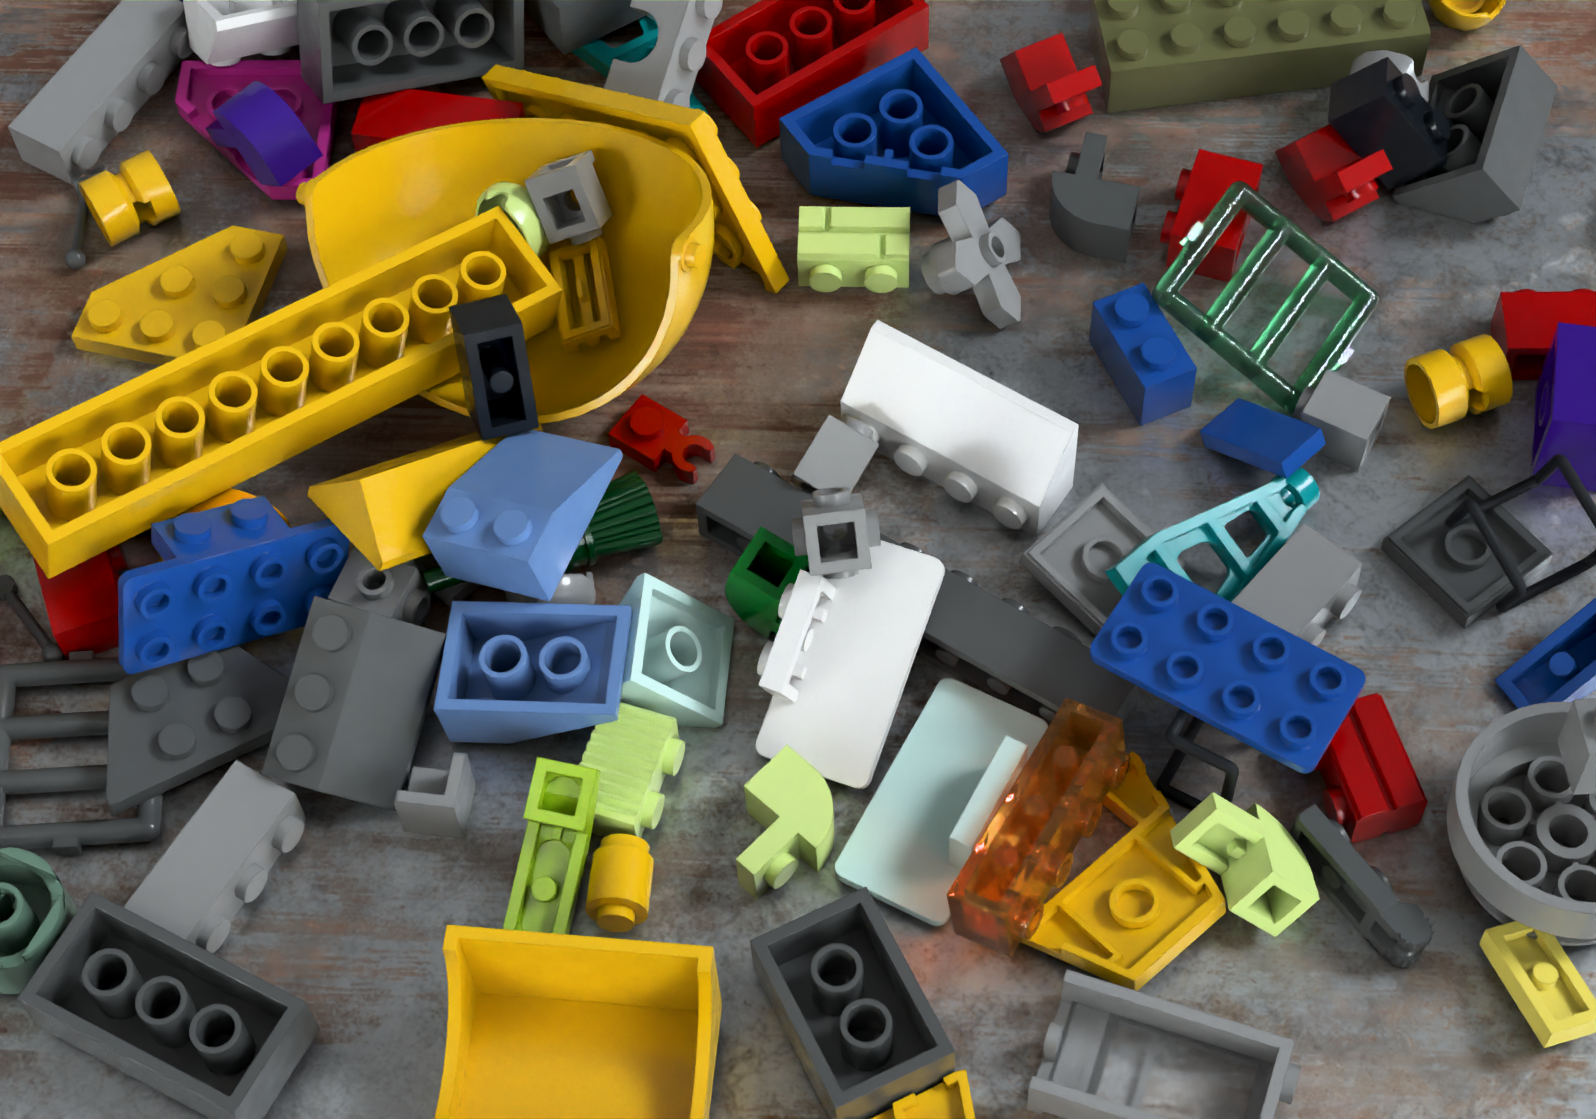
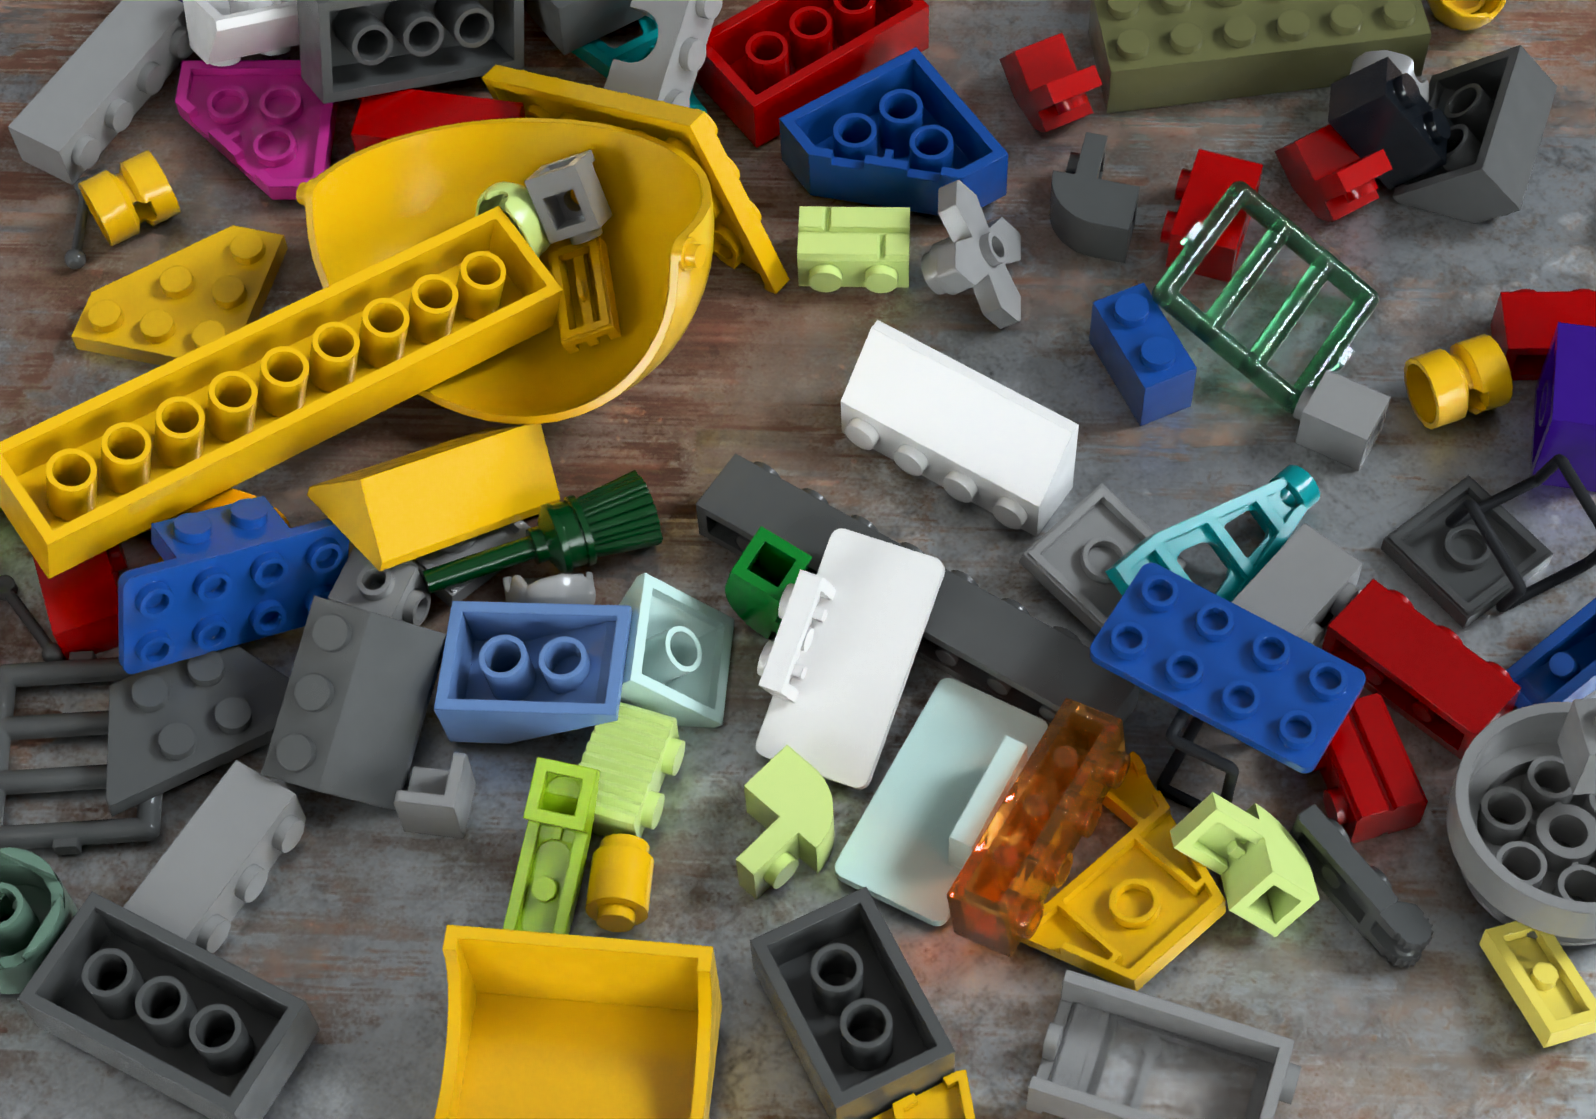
(265, 134): dark purple brick -> none
(494, 366): black brick -> none
(521, 512): medium blue slope -> none
(657, 435): red plate -> none
(836, 455): light grey brick -> none
(839, 554): light grey brick -> none
(1263, 437): blue tile -> none
(1420, 667): none -> red brick

